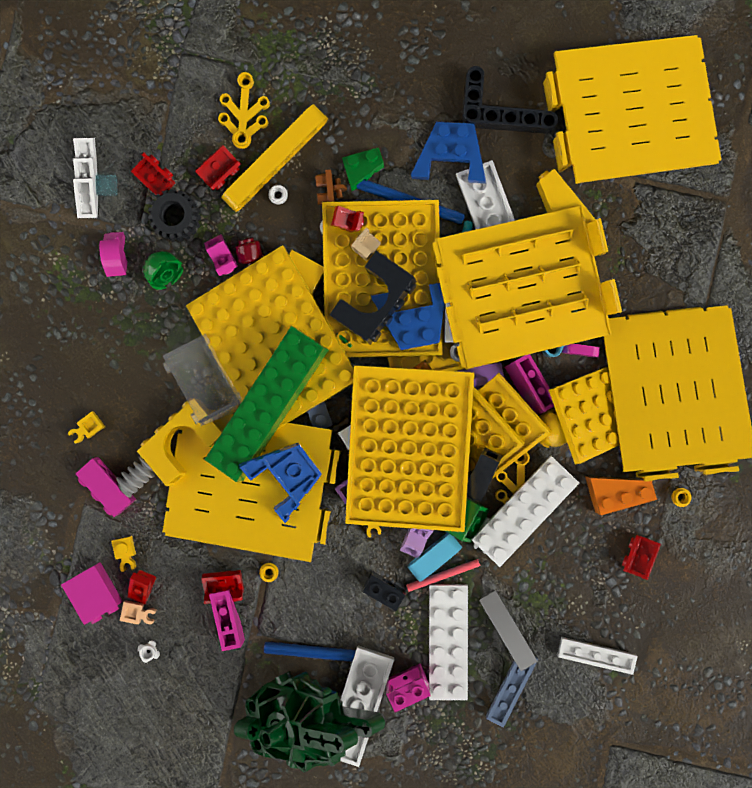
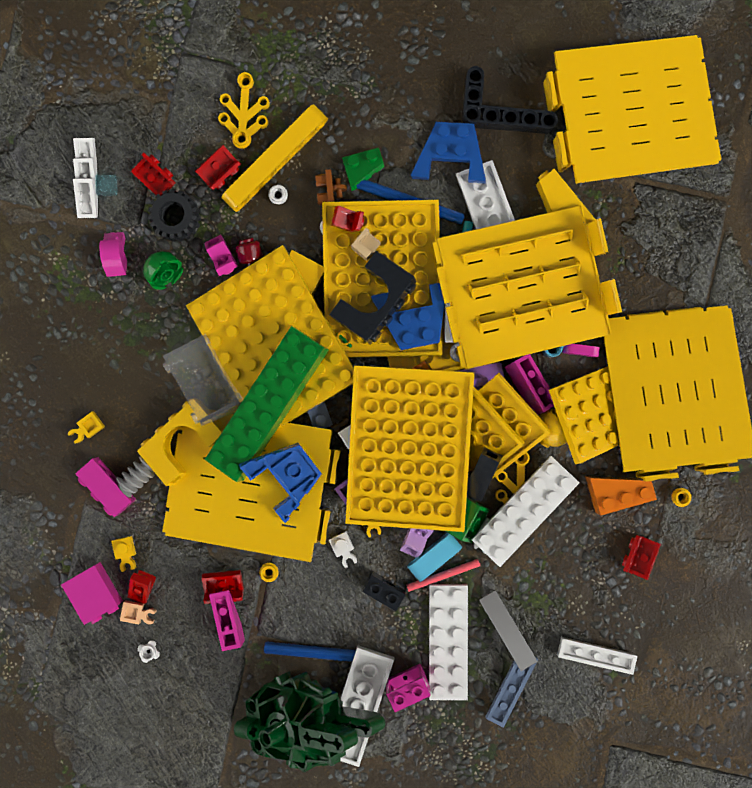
(342, 546): none -> white plate

